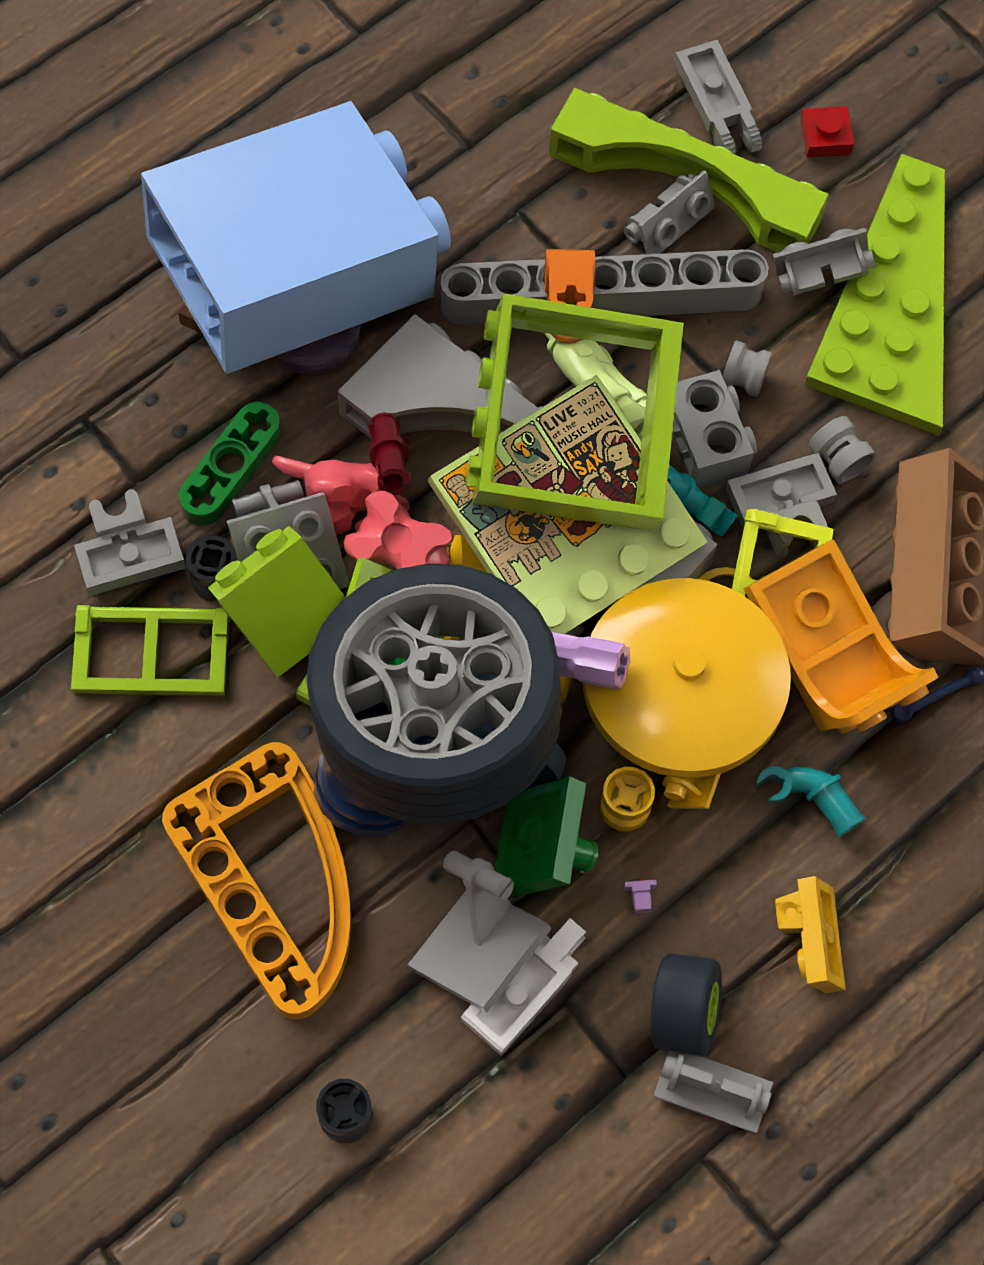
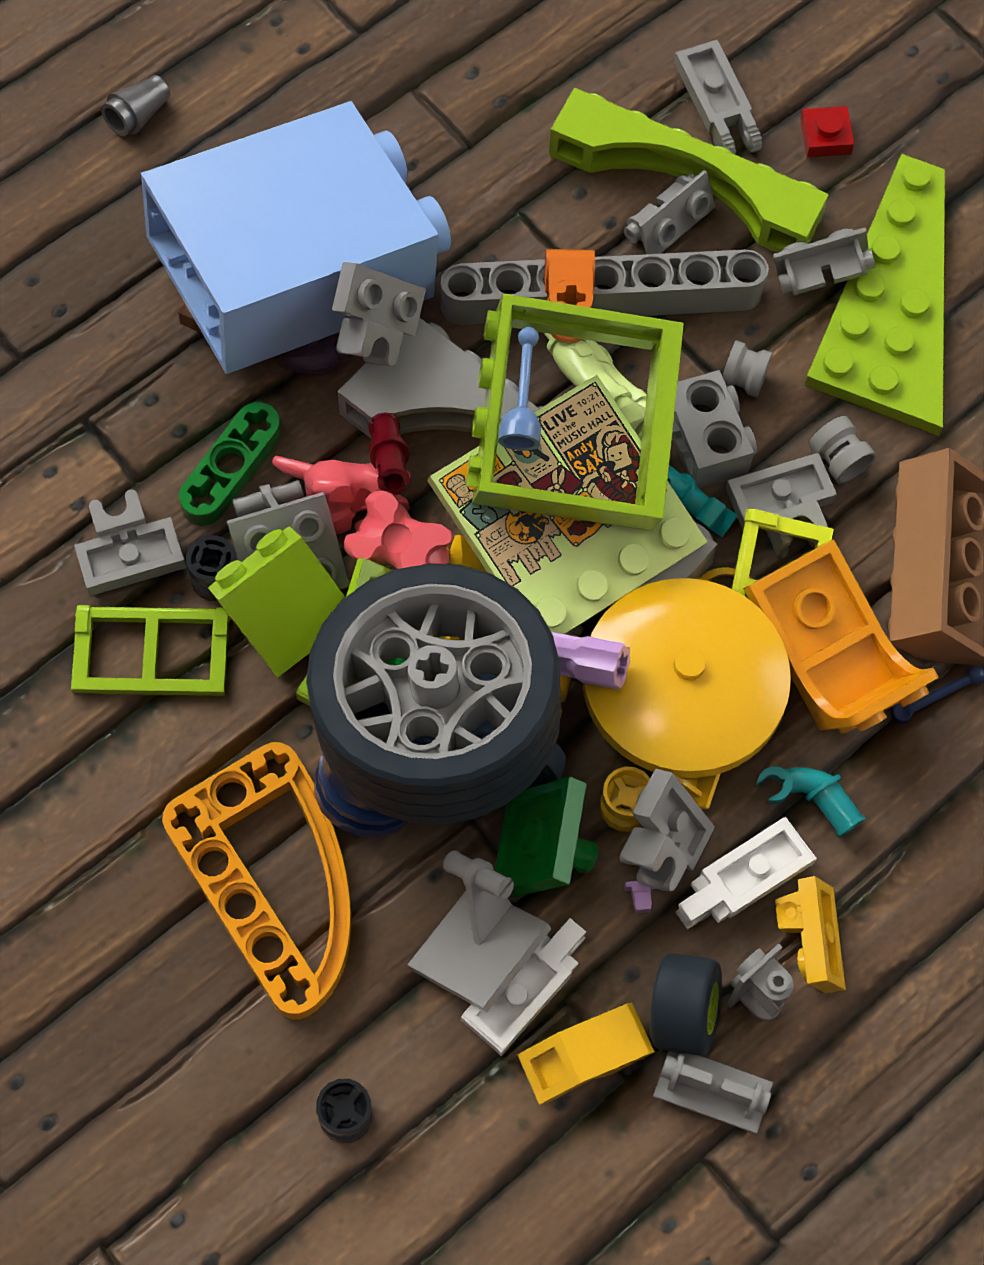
(134, 105): none -> flat silver cone
(379, 313): none -> light grey plate
(520, 426): none -> medium blue hinge
(585, 1053): none -> yellow slope
(671, 834): none -> light grey plate
(746, 874): none -> white hinge
(762, 984): none -> light grey hinge

